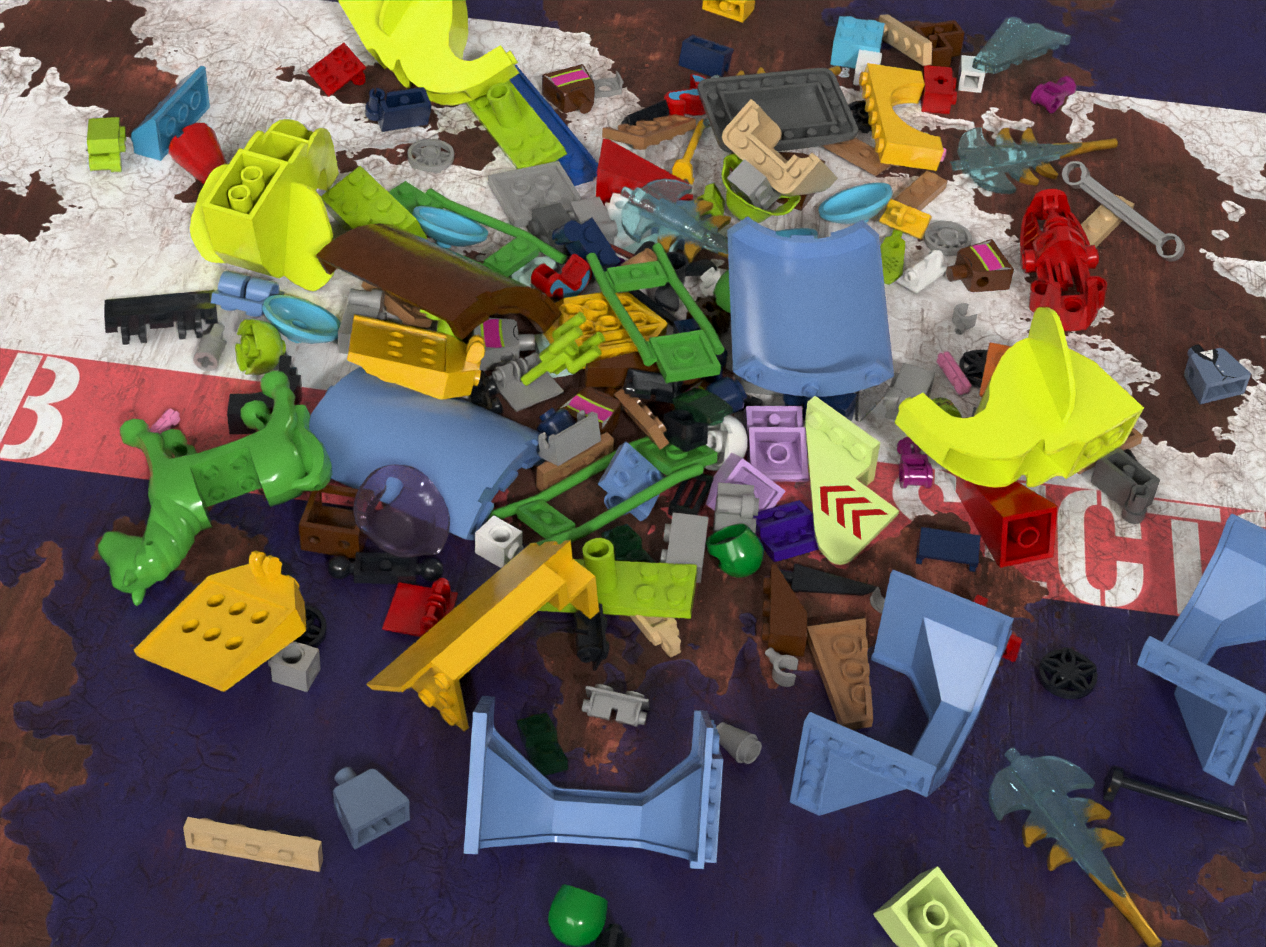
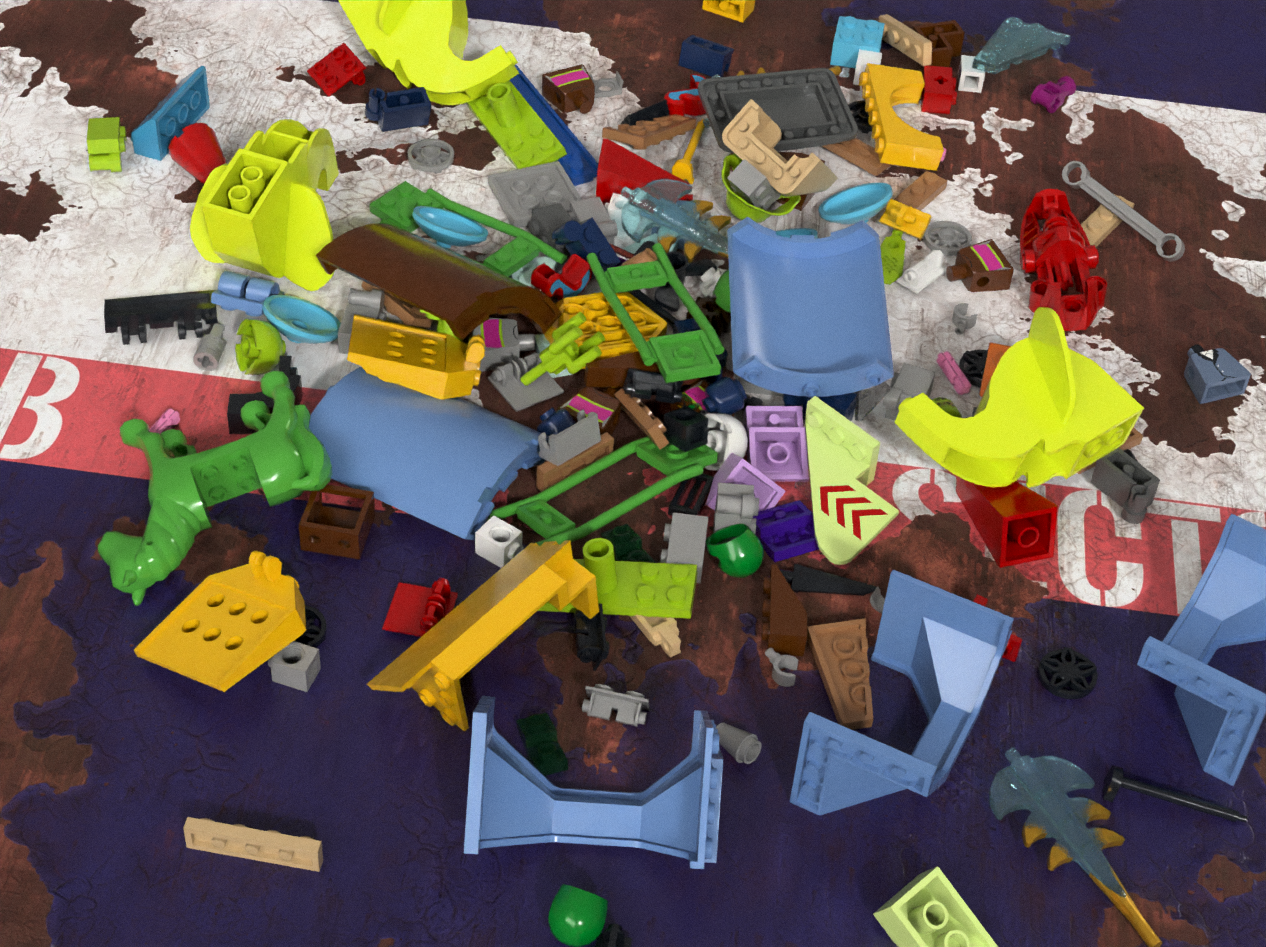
(363, 201): lime brick -> none
(368, 805): sand blue torso -> none
(384, 568): black plate -> none
(412, 523): clear purple piece -> none
(485, 395): black hinge -> none
(627, 476): medium blue plate -> none
(703, 405): clear green slope -> none
(713, 195): lime tile -> none
(913, 466): magenta connector -> none
(948, 547): dark blue hinge -> none
(989, 163): clear light blue animal -> none

